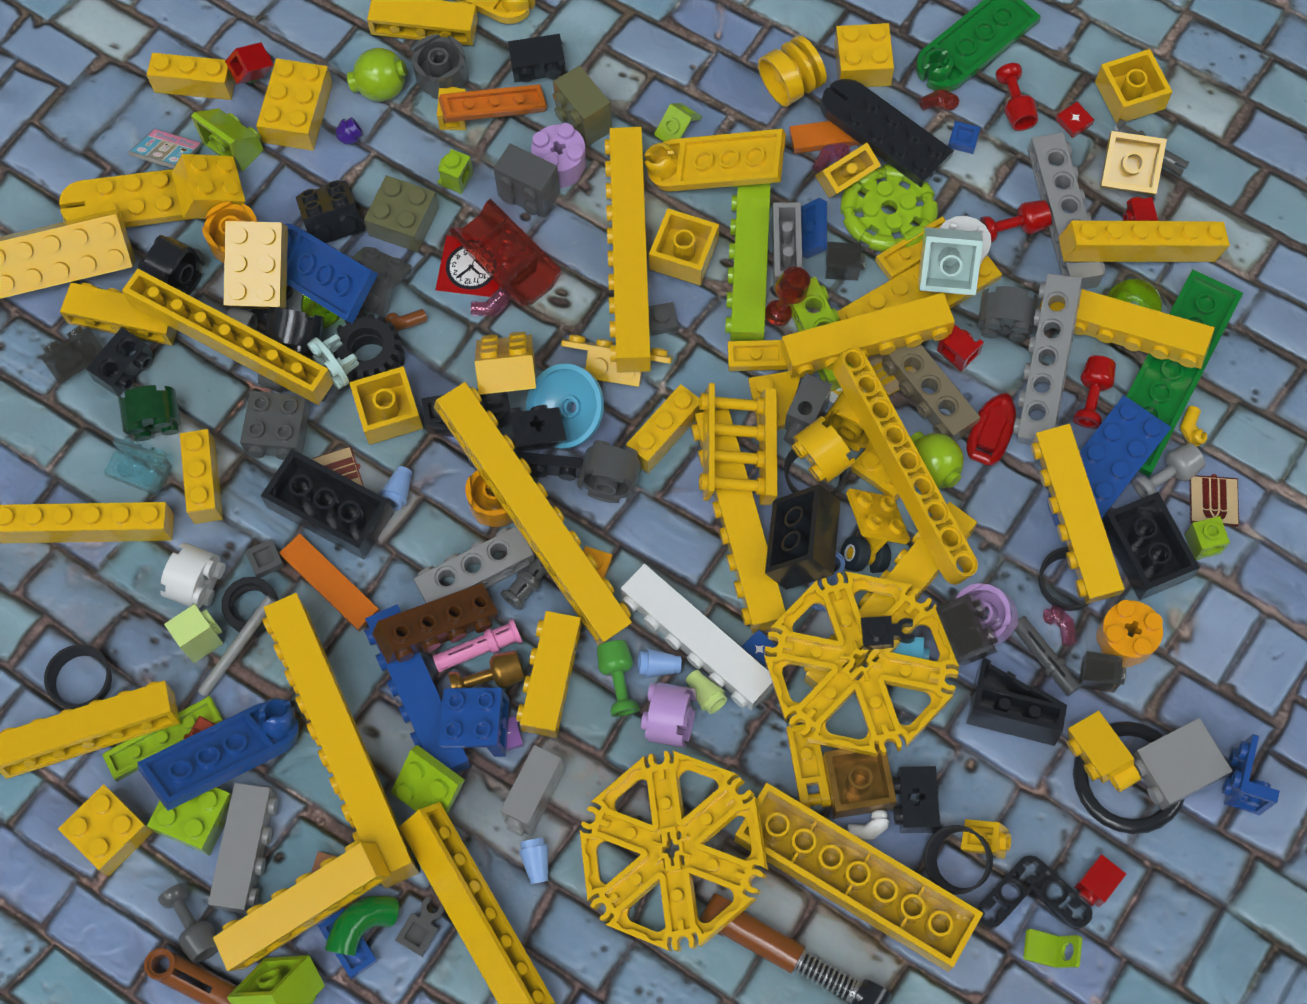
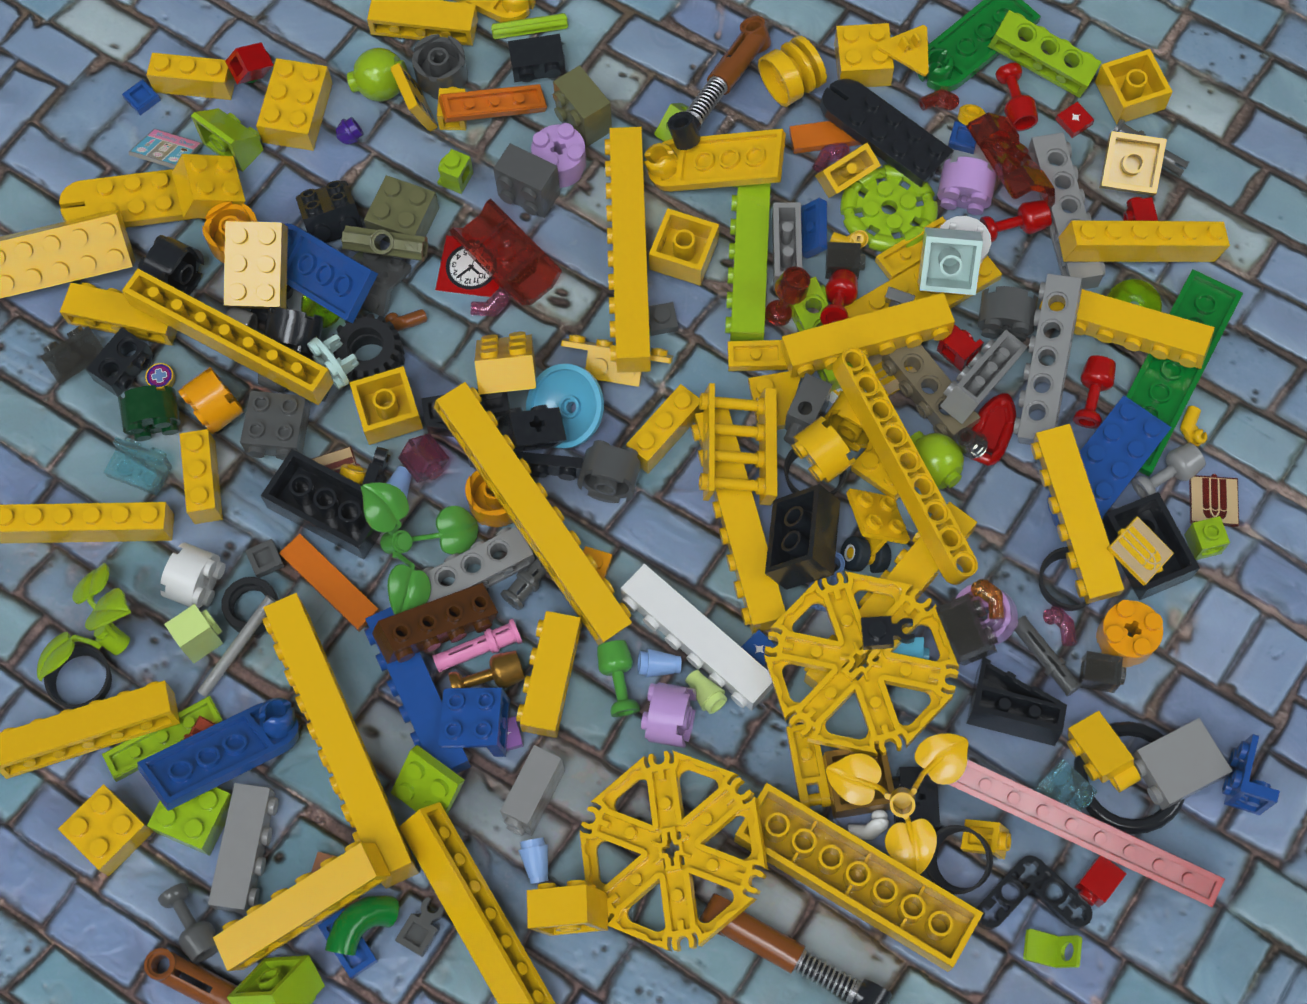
(108, 609): none -> lime plant
(141, 97): none -> blue tile
(160, 375): none -> tile
(211, 400): none -> light orange brick
(353, 472): none -> yellow tile
(369, 241): none -> olive piece
(376, 469): none -> black plate
(383, 509): none -> bright green plant
(413, 97): none -> yellow tile
(423, 458): none -> clear pink brick
(529, 26): none -> lime axle
(567, 908): none -> yellow brick
(752, 40): none -> piece
(840, 291): none -> red piece
(856, 237): none -> yellow arm
(857, 778): none -> yellow plant
(896, 297): none -> dark grey plate
(909, 49): none -> yellow piece
(966, 185): none -> lavender brick
(969, 113): none -> yellow tile
(972, 443): none -> clear smoke cone
(983, 376): none -> light grey brick
(992, 595): none -> clear orange arm
(1009, 157): none -> clear red piece
(1051, 66): none -> lime brick
(1067, 786): none -> clear light blue bracket
(1090, 833): none -> plate
(1140, 550): none -> piece

